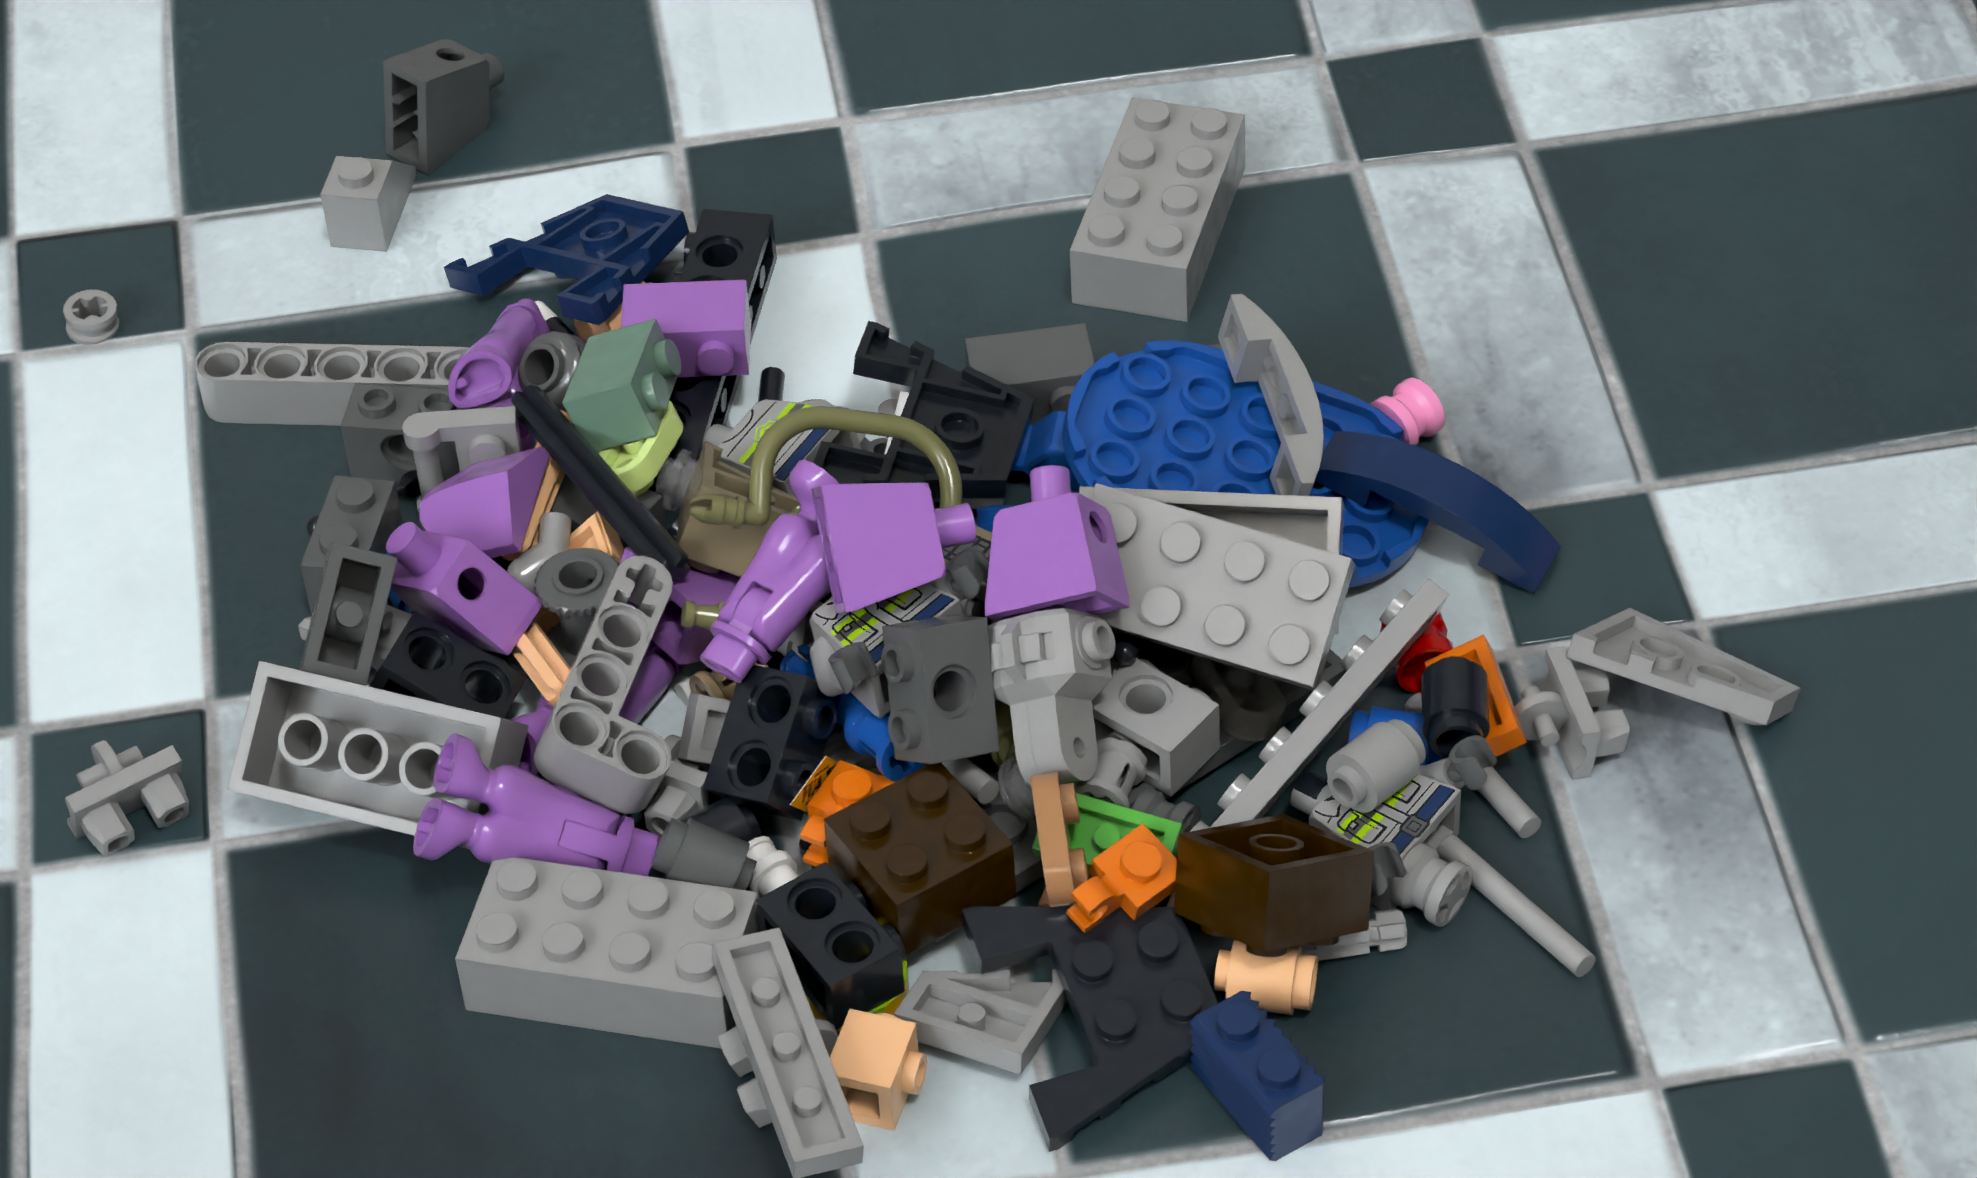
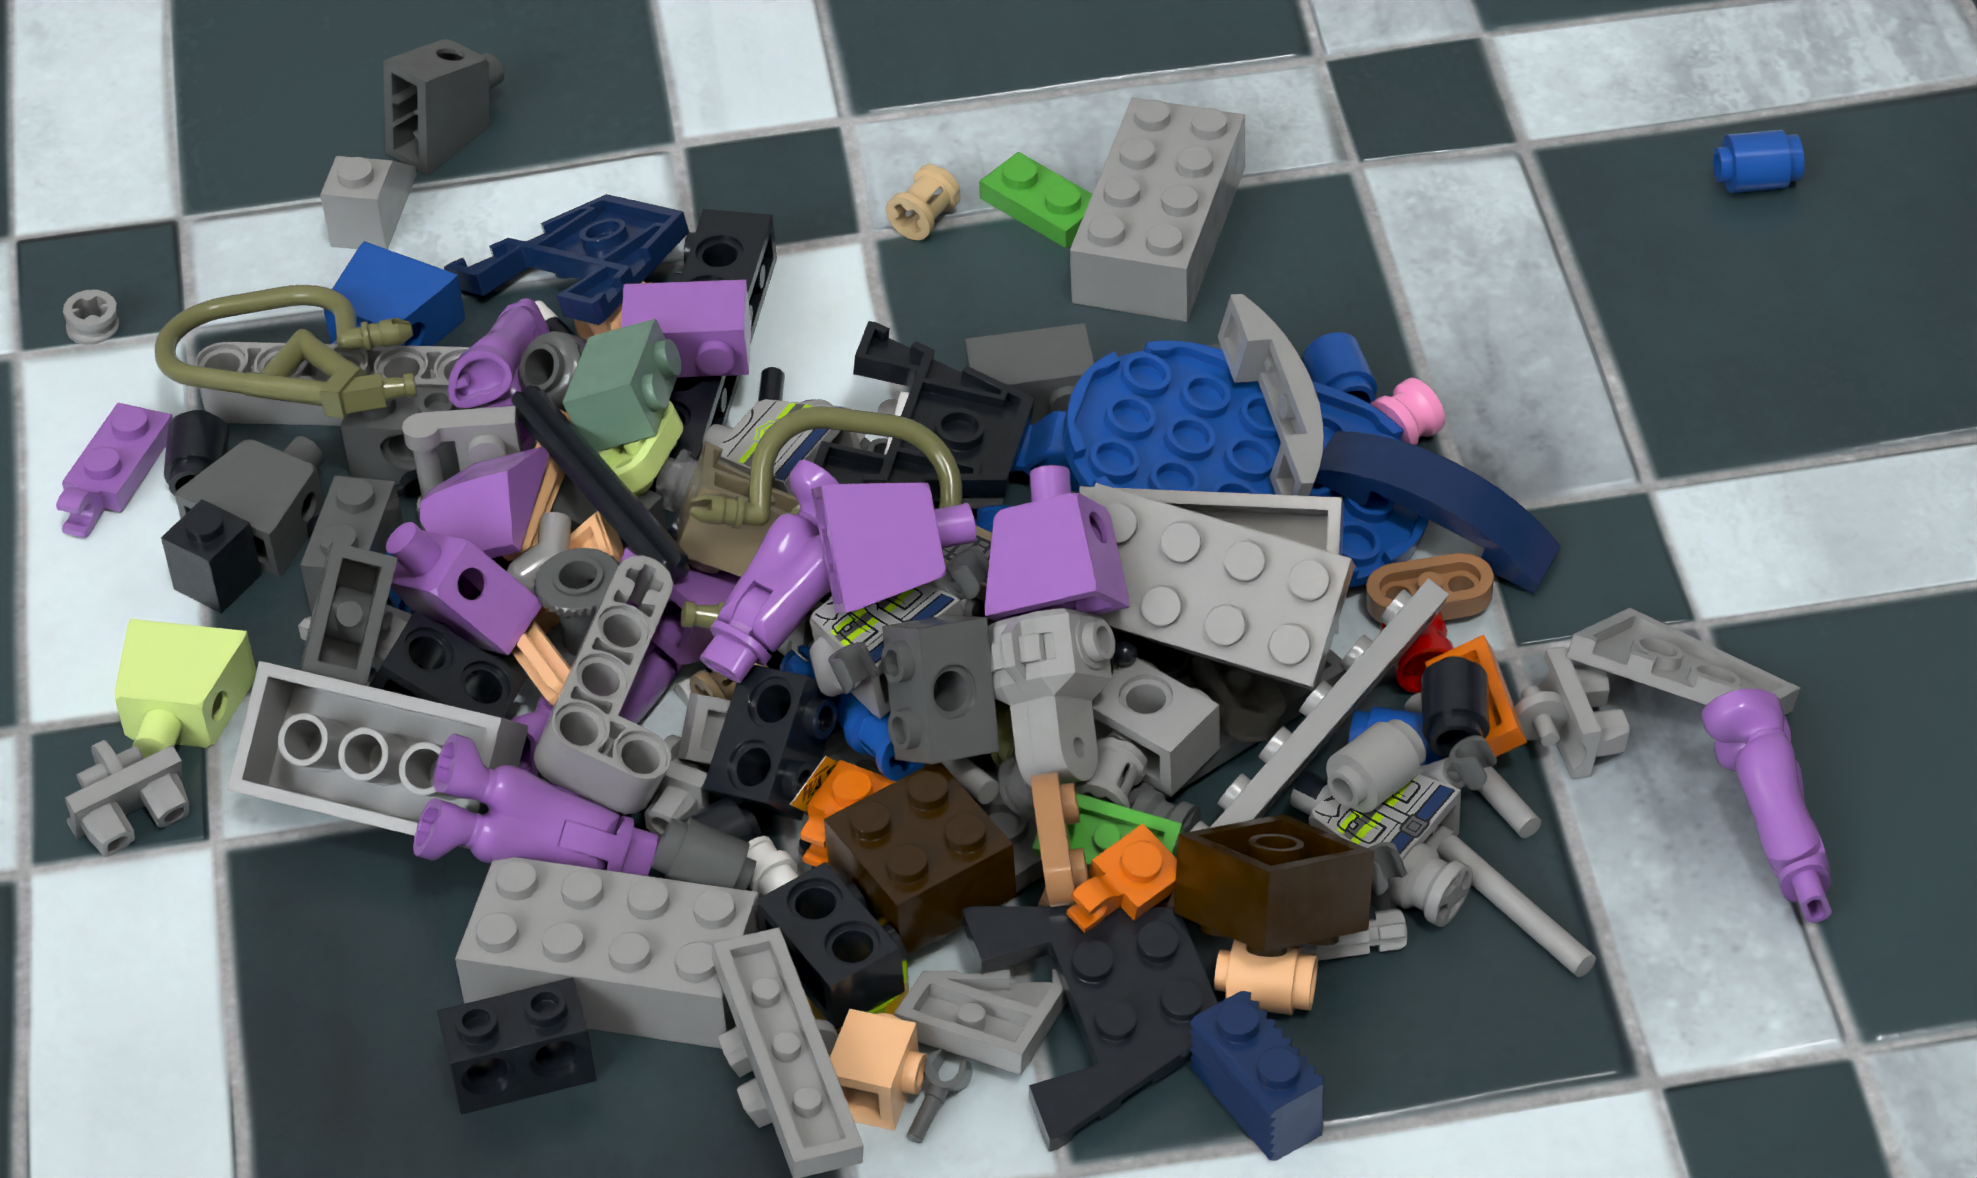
(112, 466): none -> medium lavender plate
(180, 683): none -> yellowish green torso
(192, 445): none -> black brick
(211, 556): none -> black brick
(269, 490): none -> dark grey torso
(346, 389): none -> olive piece
(397, 286): none -> blue torso
(517, 1045): none -> black brick
(923, 202): none -> tan bush
(937, 1092): none -> dark grey hand
(1036, 198): none -> bright green plate
(1340, 364): none -> blue brick
(1461, 575): none -> medium nougat plate
(1757, 745): none -> medium lavender piece
(1758, 161): none -> blue brick

